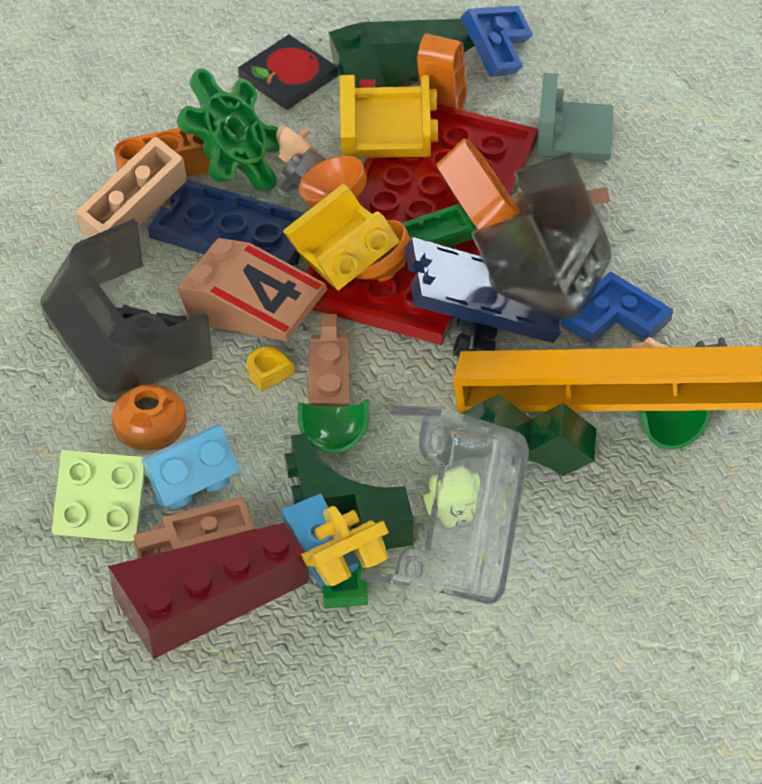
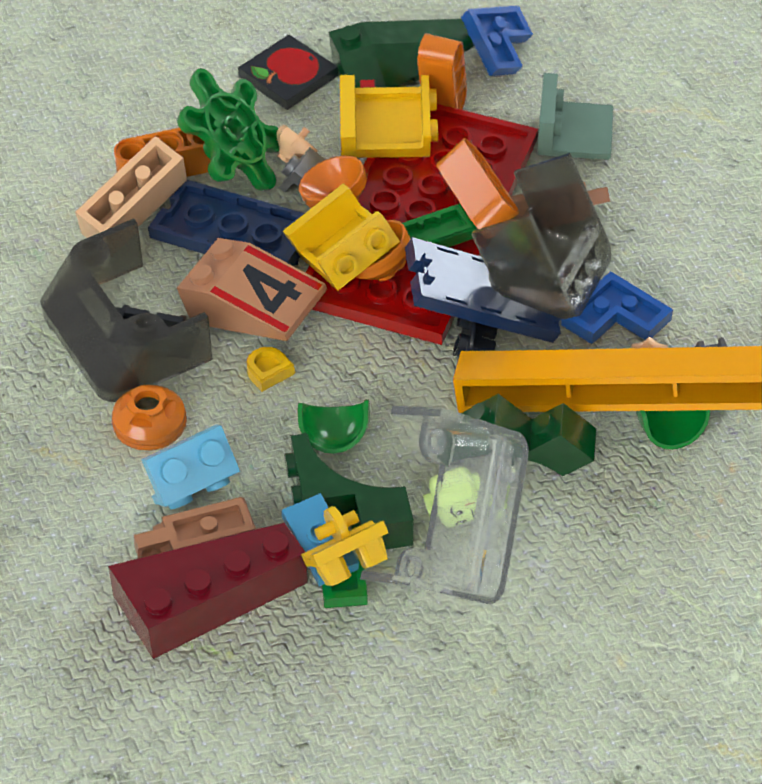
(98, 496): yellowish green bracket -> none
(329, 366): nougat hinge -> none

